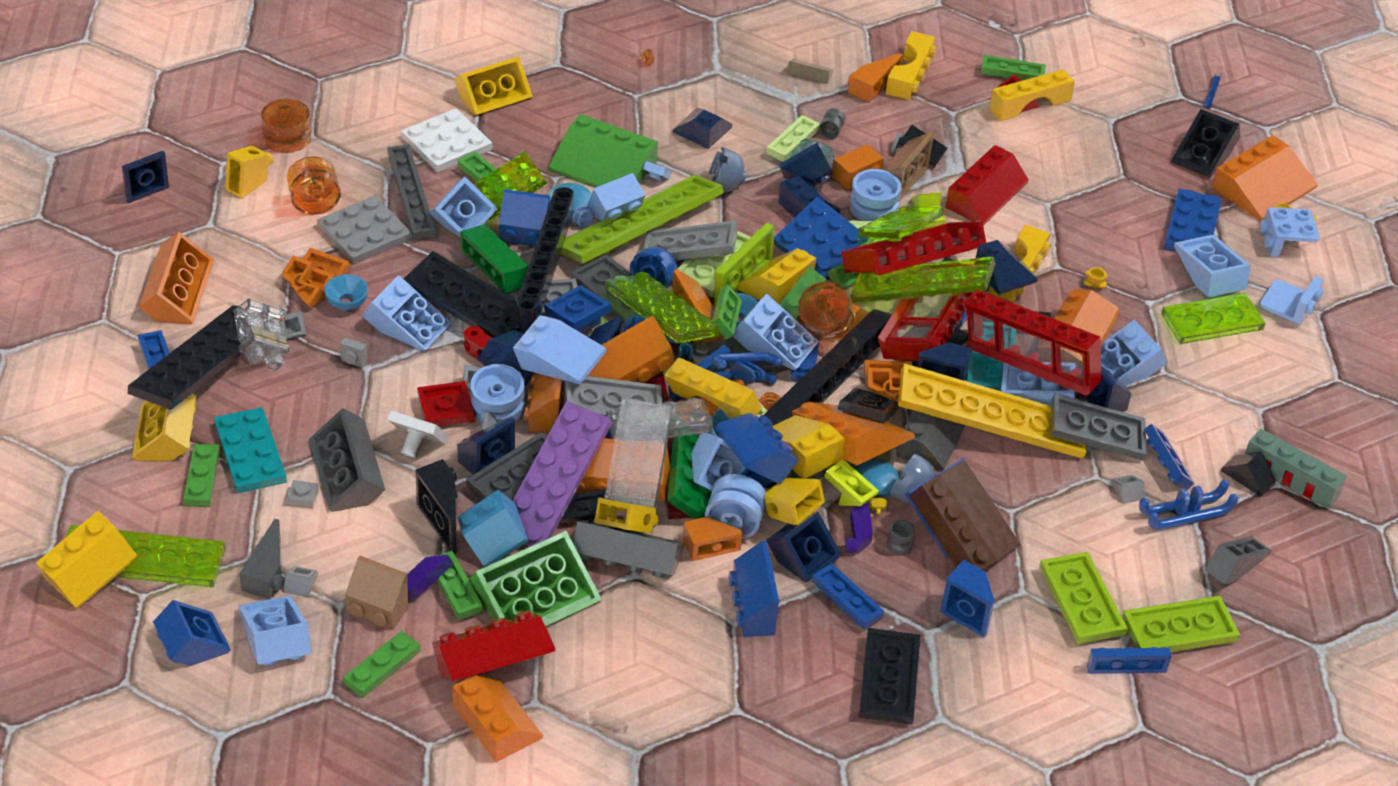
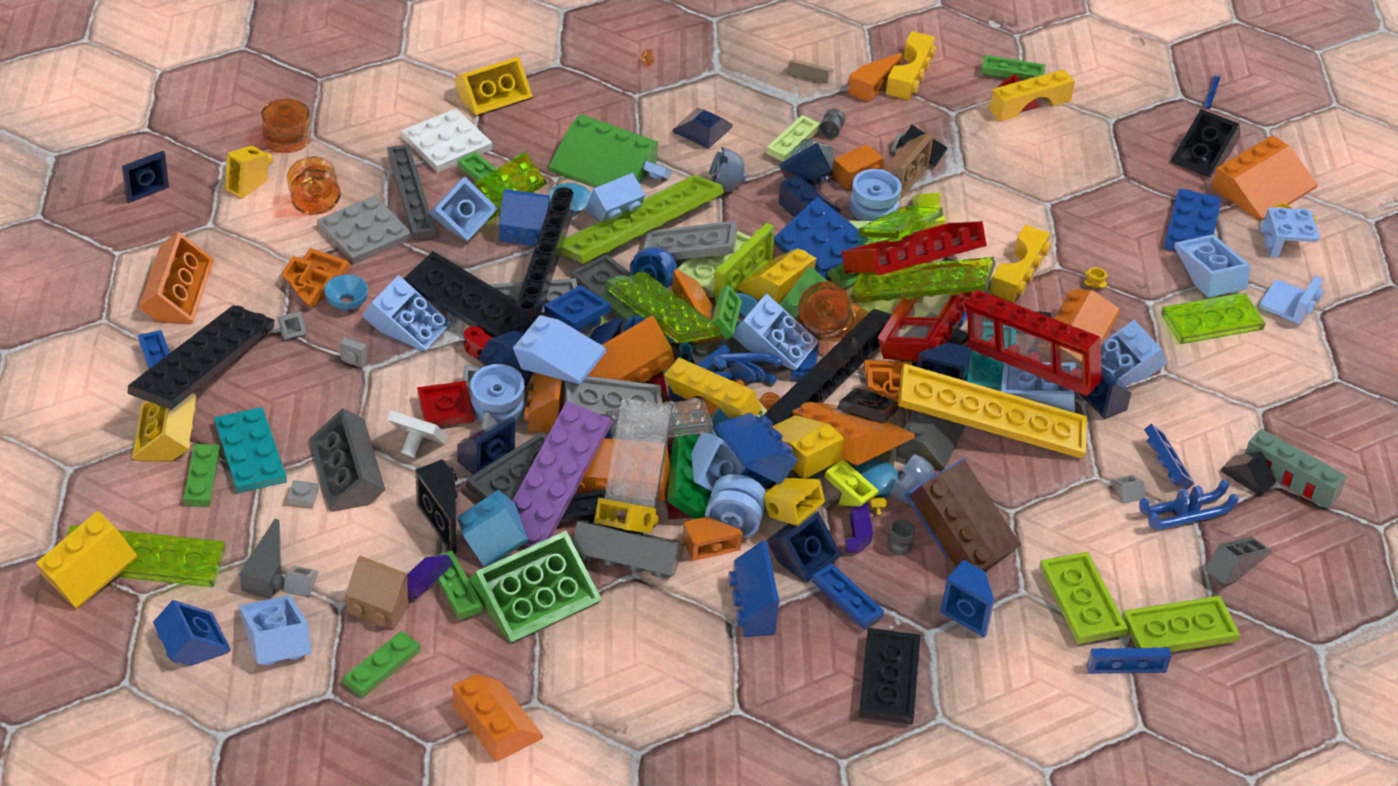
(261, 333): clear hips -> none
(492, 646): red slope -> none
(493, 257): green brick -> none
(582, 217): light blue plate -> none
(986, 186): red slope -> none
(1009, 270): dark blue slope -> none
(1098, 427): dark grey plate -> none

